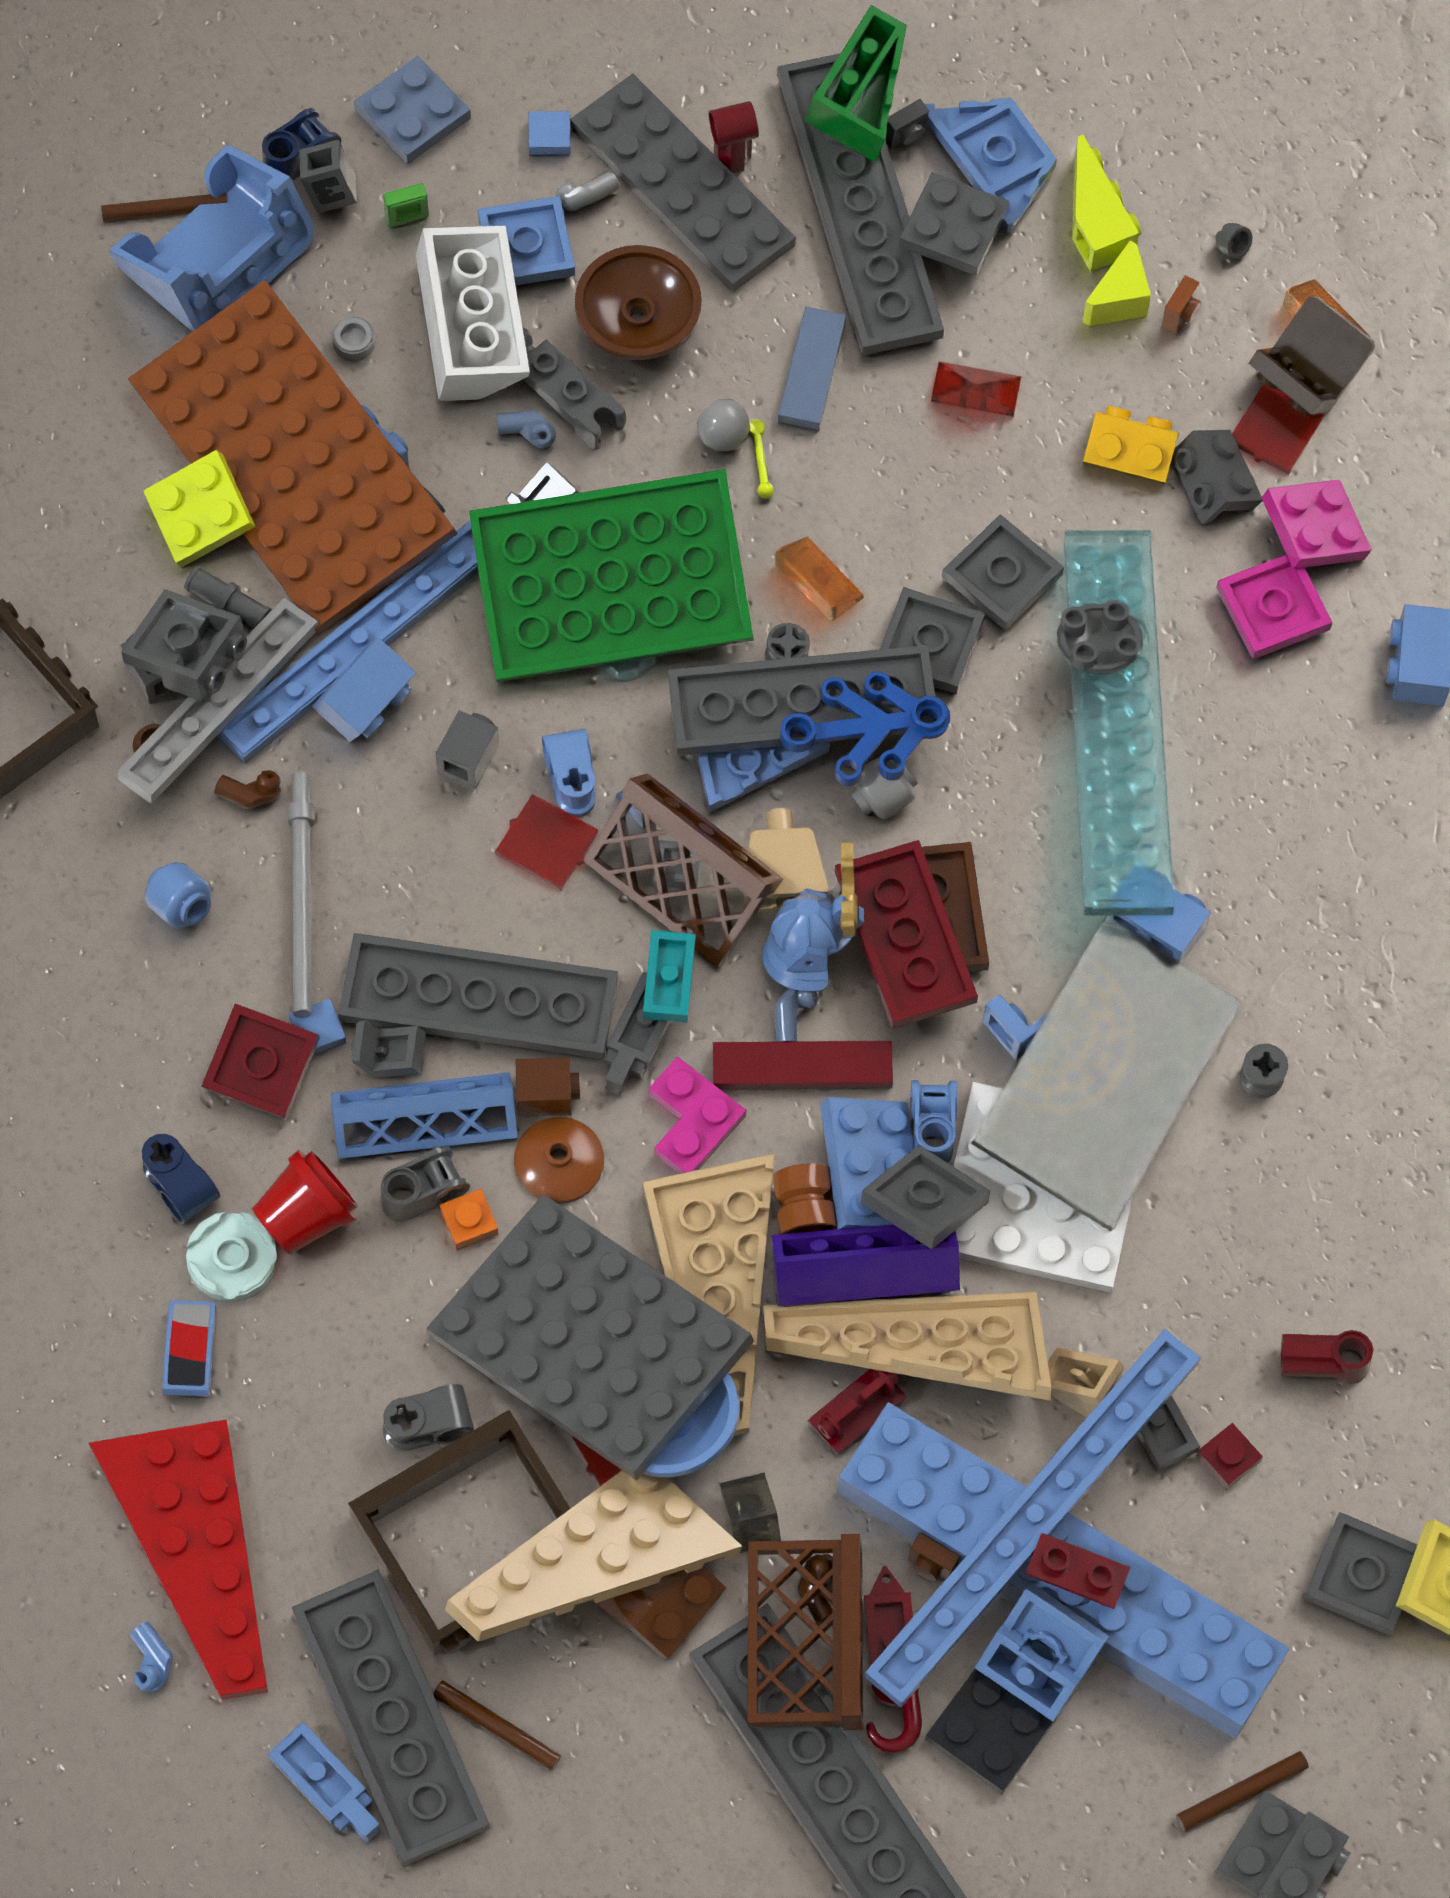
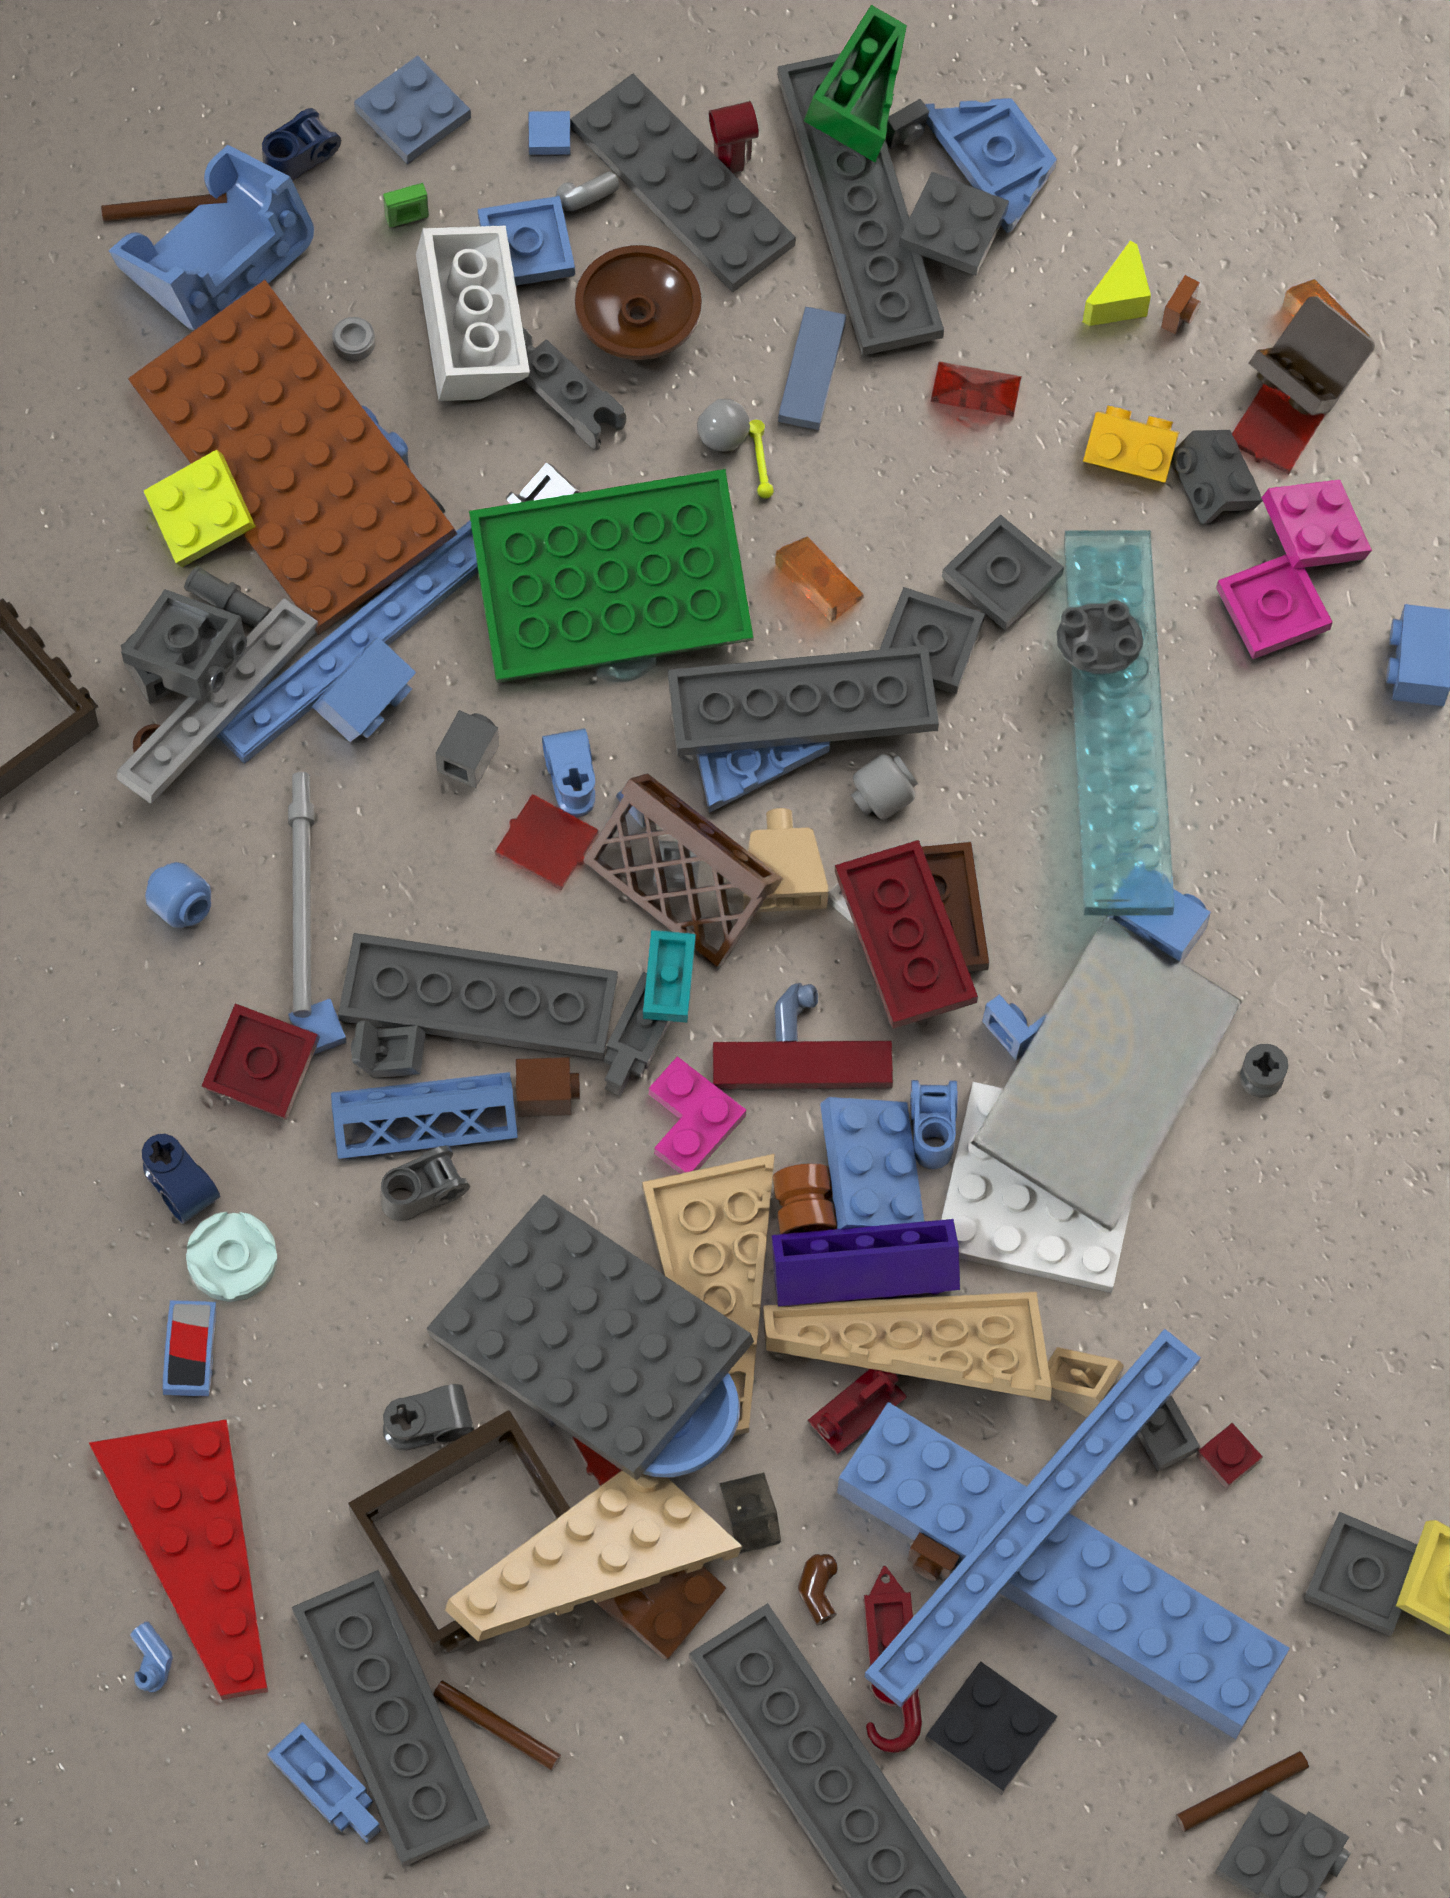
(250, 795): reddish brown arm -> none
(304, 1203): red piece -> none
(328, 176): dark grey brick -> none
(468, 1219): orange plate -> none
(529, 425): sand blue arm -> none
(559, 1179): dark orange dish -> none
(788, 638): dark grey wheel -> none
(811, 930): medium blue helmet -> none
(847, 1632): reddish brown fence -> none
(871, 724): blue plant -> none
(925, 1196): dark grey plate -> none
(1042, 1652): medium blue brick -> none
(1077, 1570): dark red hinge -> none
(1099, 218): neon yellow slope -> none
(1239, 235): dark grey hinge -> none
(1320, 1356): dark red piece -> none

